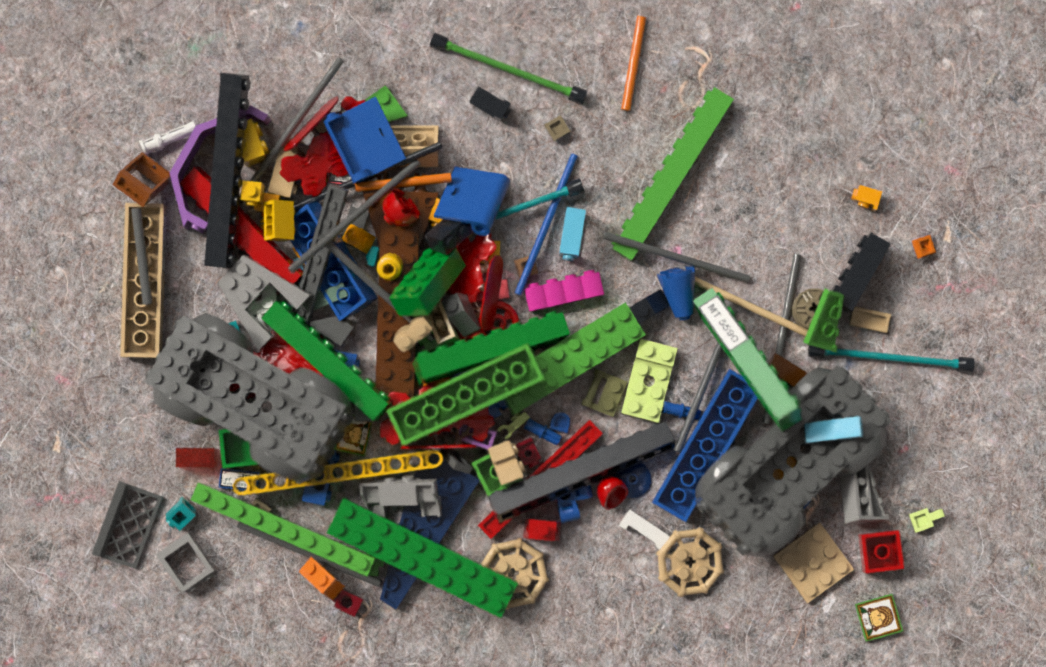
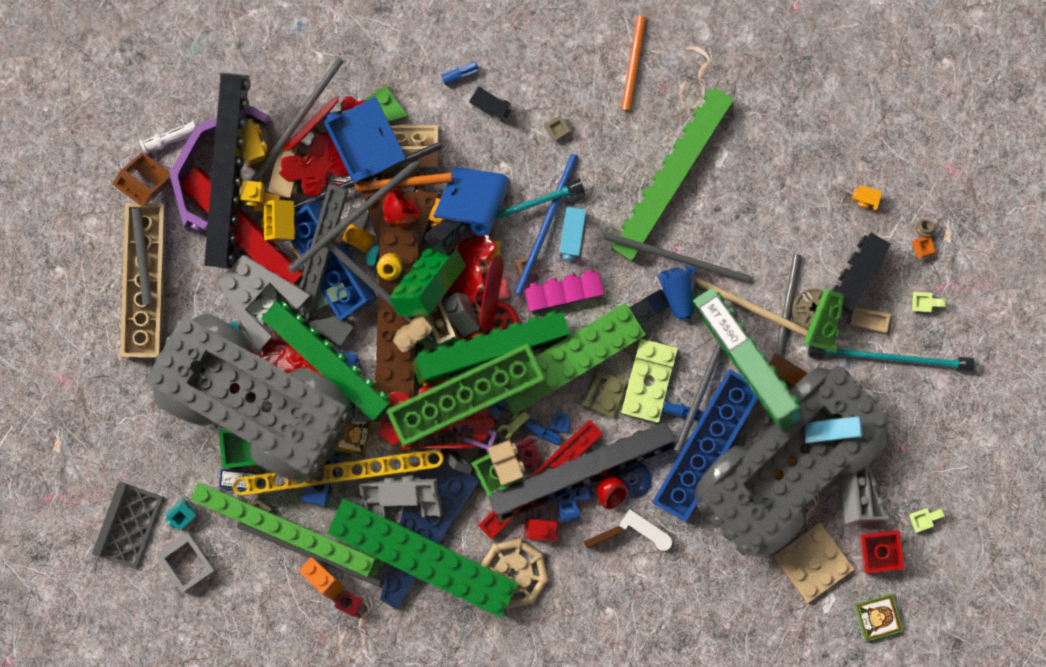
(196, 457): clear red brick -> none
(441, 43): bright green hose -> none
(460, 73): none -> blue axle
(602, 537): none -> reddish brown tile
(698, 568): tan plate -> none
(924, 302): none -> yellowish green plate
(925, 224): none -> dark tan plate

